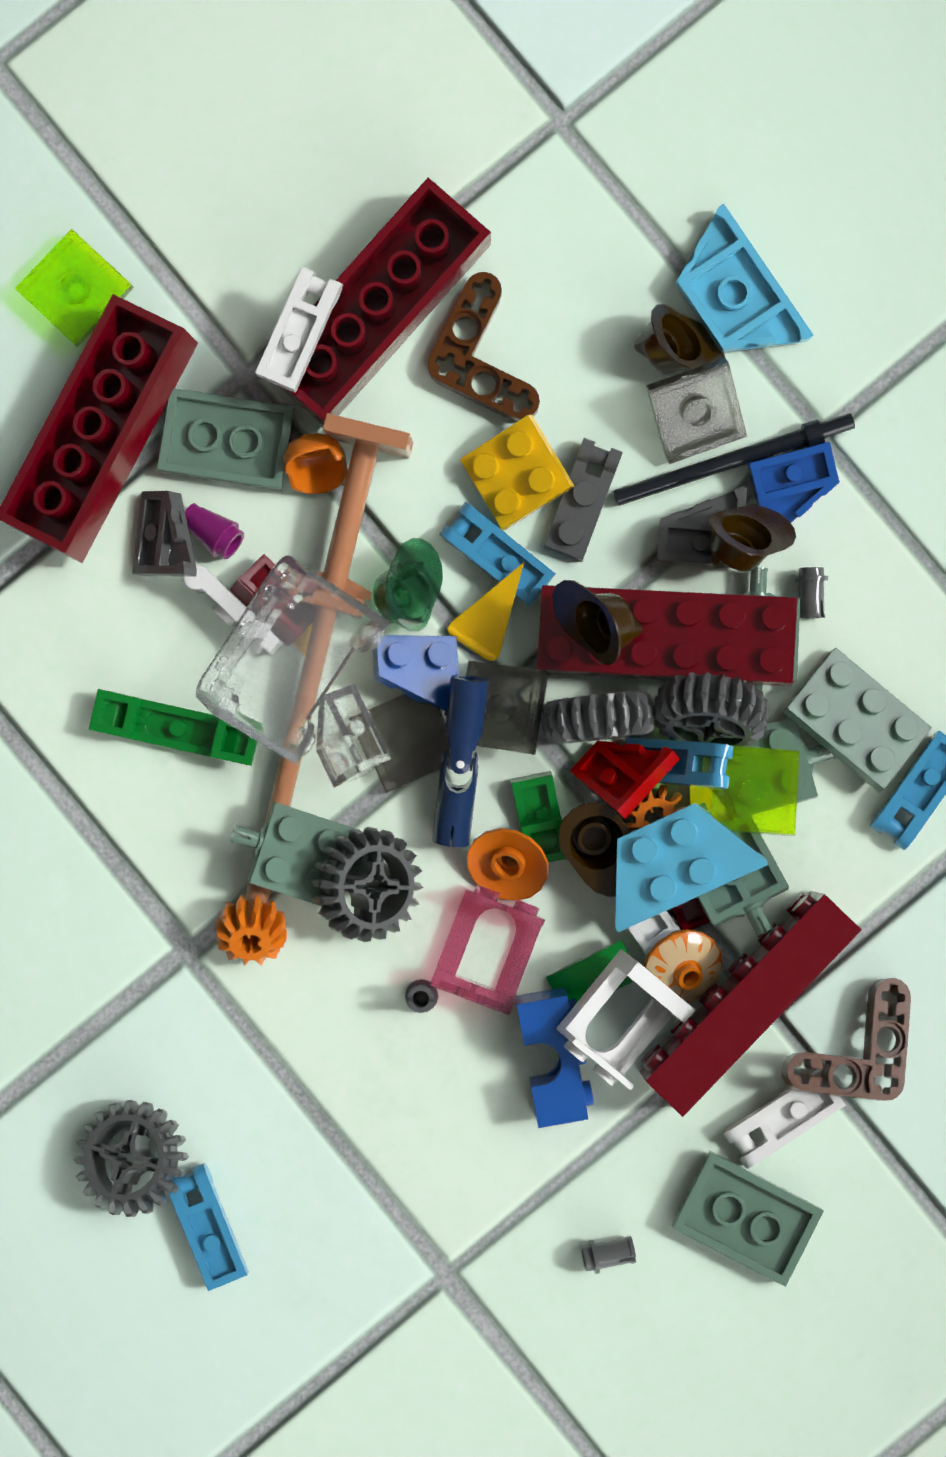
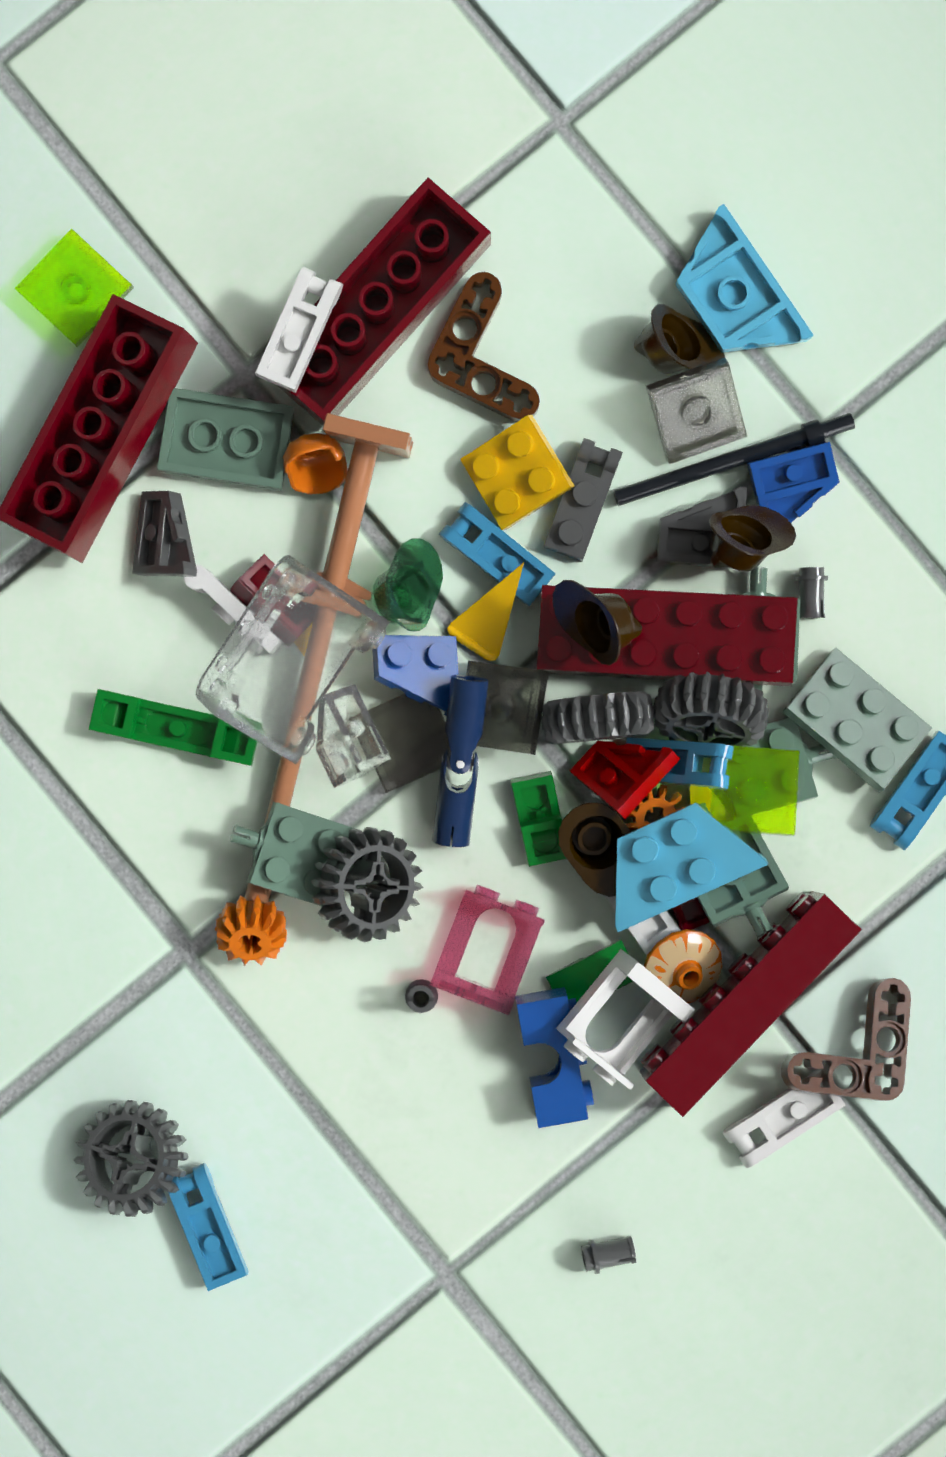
(214, 531): magenta cone -> none
(512, 878): orange dish -> none
(747, 1218): sand green plate -> none

